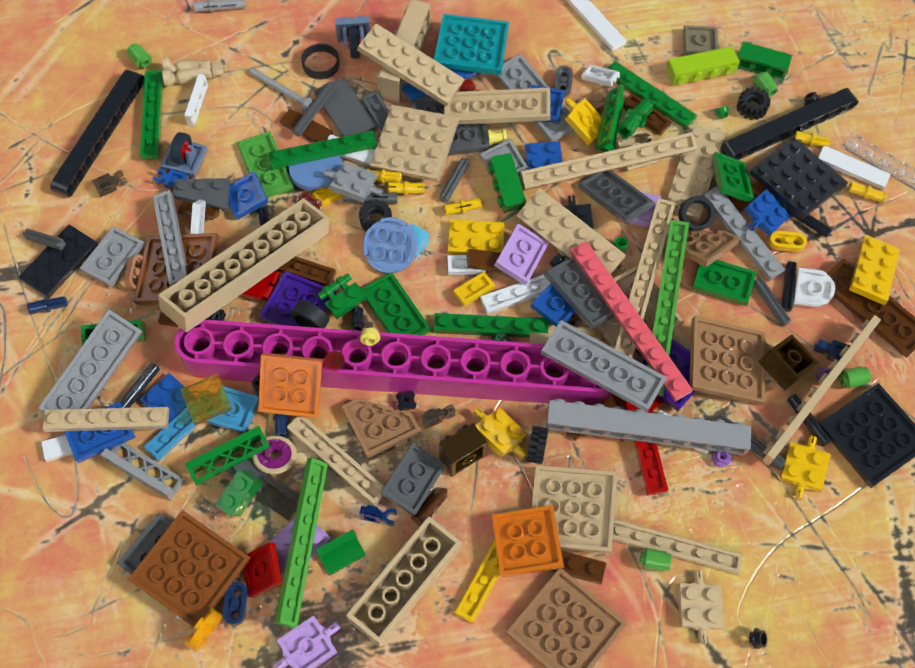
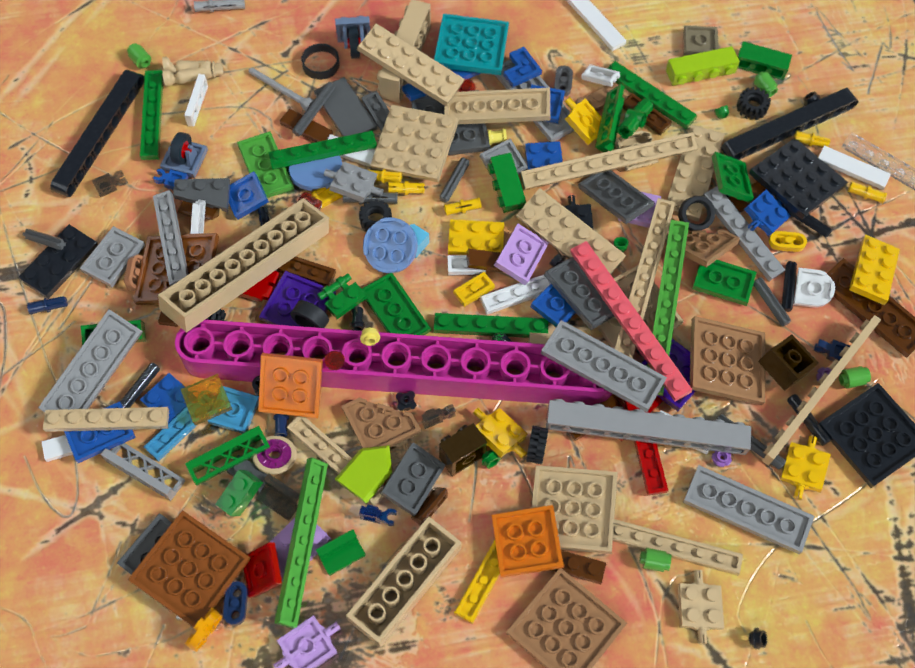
(366, 472): none -> lime tile
(490, 459): none -> green plate
(524, 69): none -> blue plate
(749, 509): none -> light grey plate

